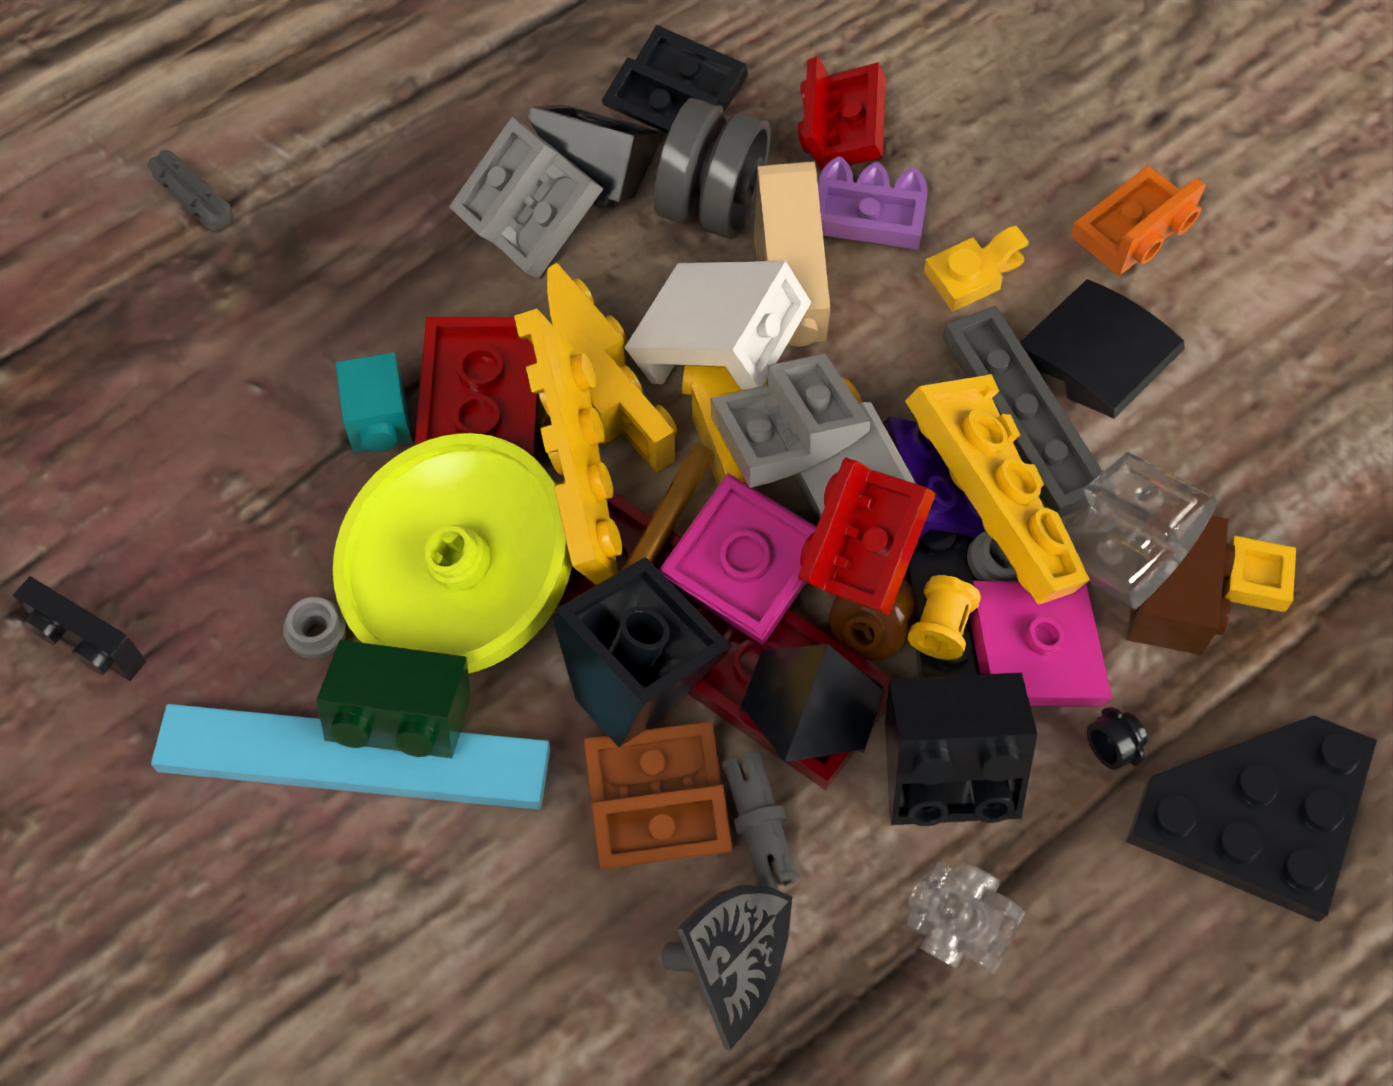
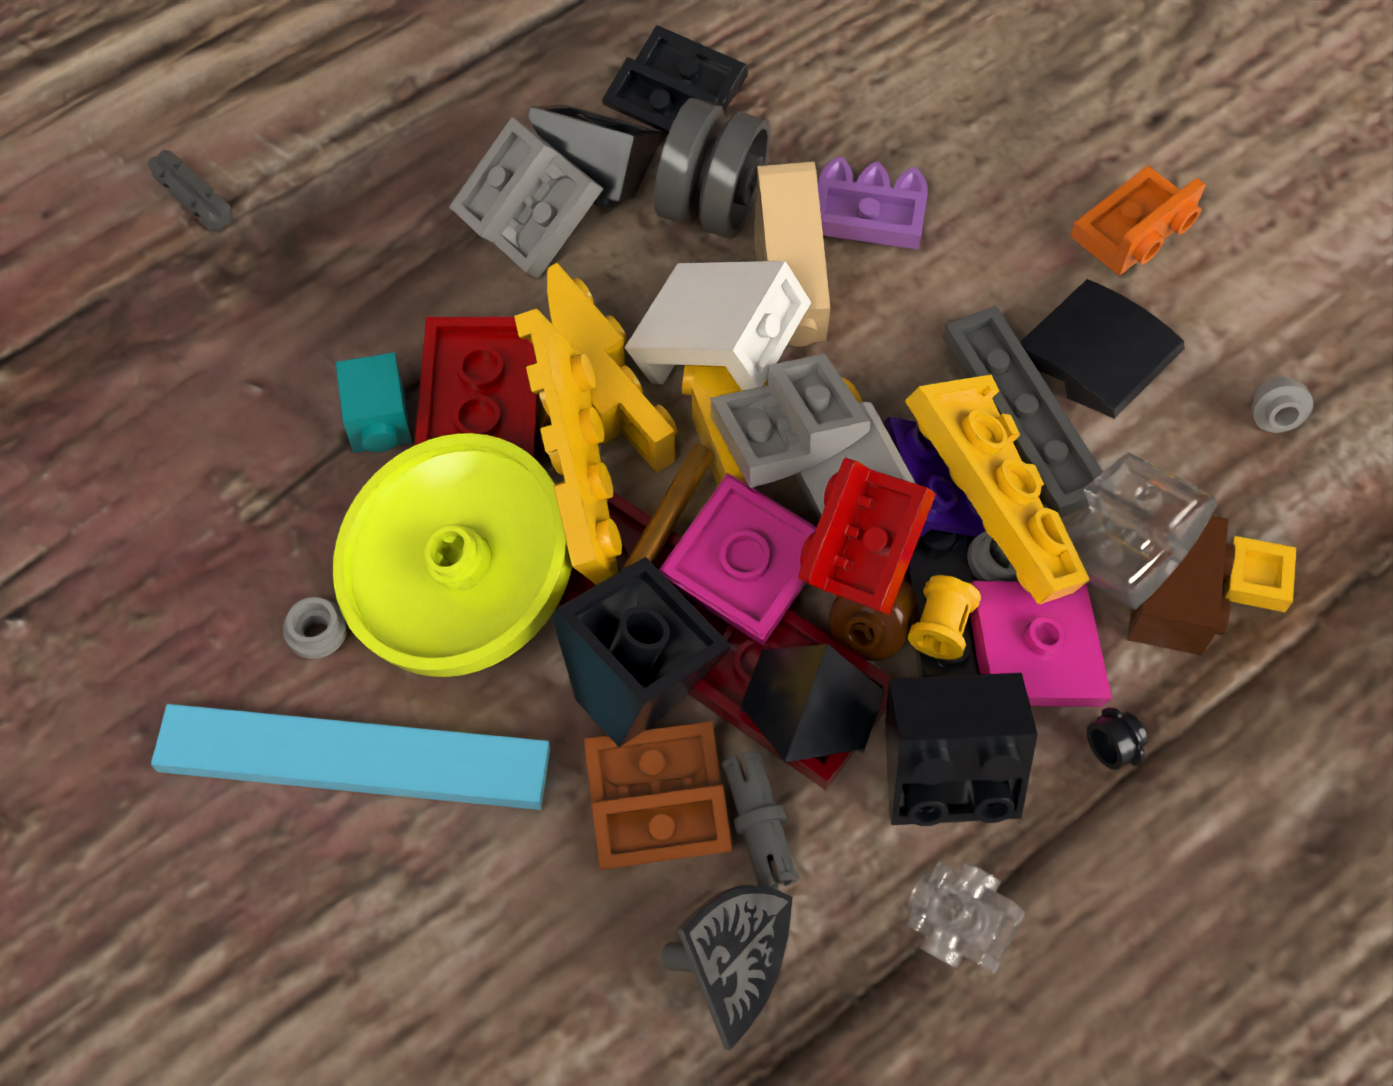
(96, 642): black plate -> none
(394, 699): dark green brick -> none
(842, 113): red bracket -> none
(972, 272): yellow plate -> none
(1263, 813): black plate -> none
(1281, 404): none -> light grey plate

